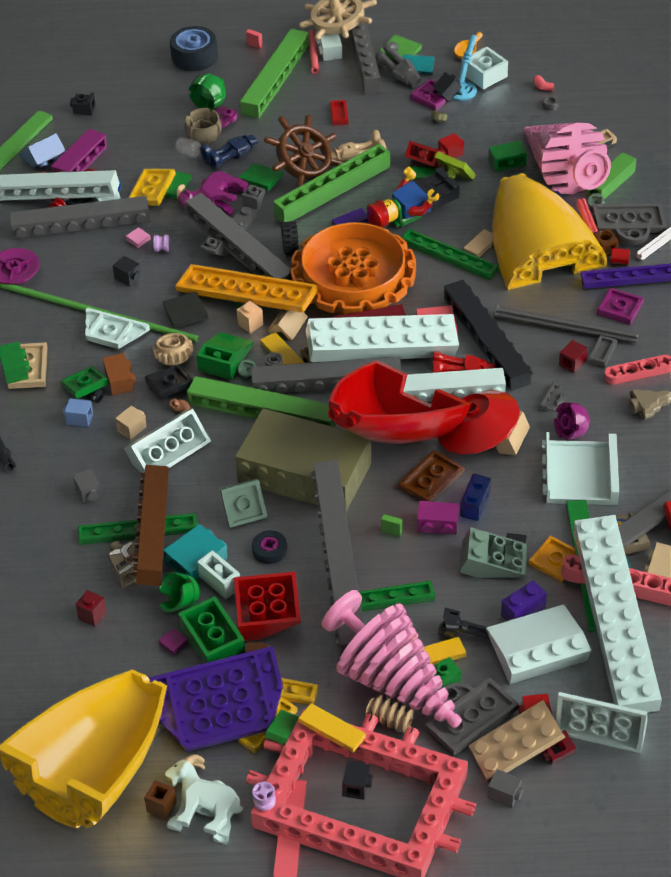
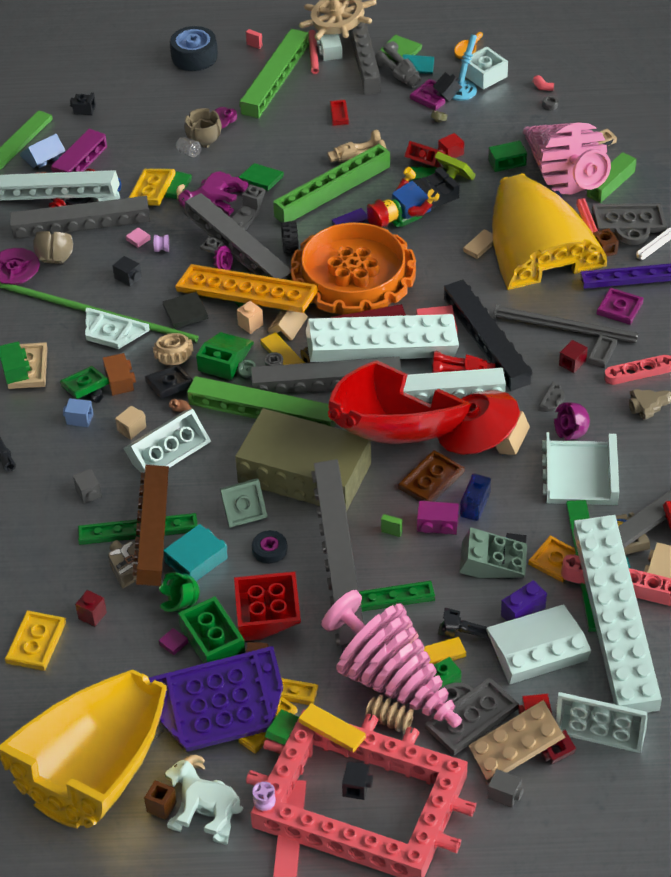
(35, 640): none -> yellow tile
(53, 247): none -> dark tan piece
(207, 91): green piece -> none
(217, 574): light aqua brick -> none
(223, 258): none -> magenta gear
(234, 147): dark blue piece -> none
(303, 151): reddish brown piece -> none
(450, 254): green tile -> none
(595, 199): sand green tile -> none
(620, 256): red beam -> none

